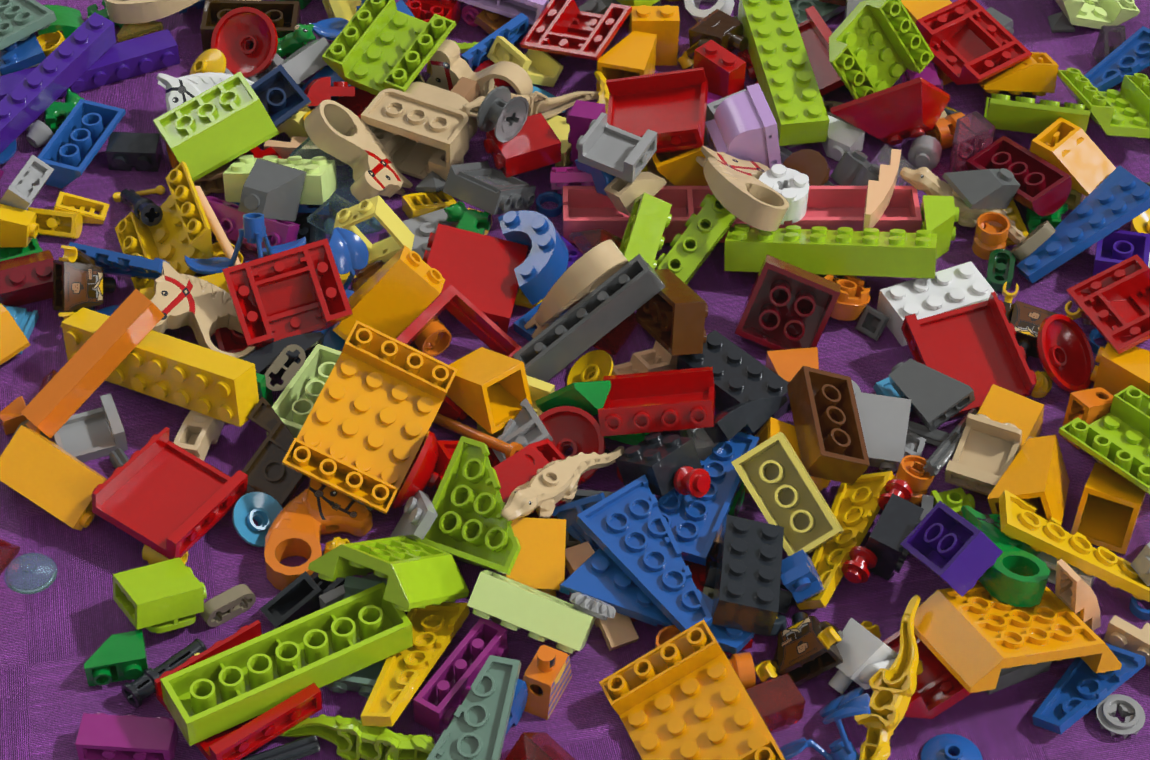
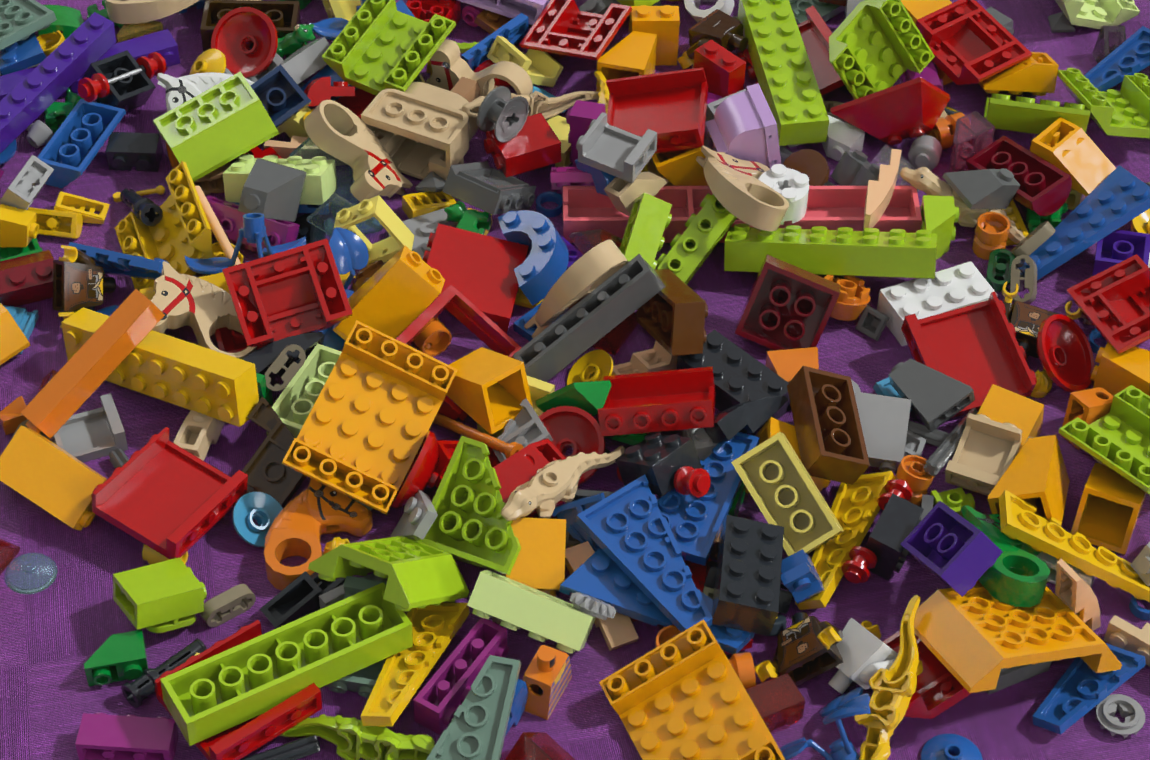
(121, 80): none -> black brick
(1030, 278): none -> dark tan beam

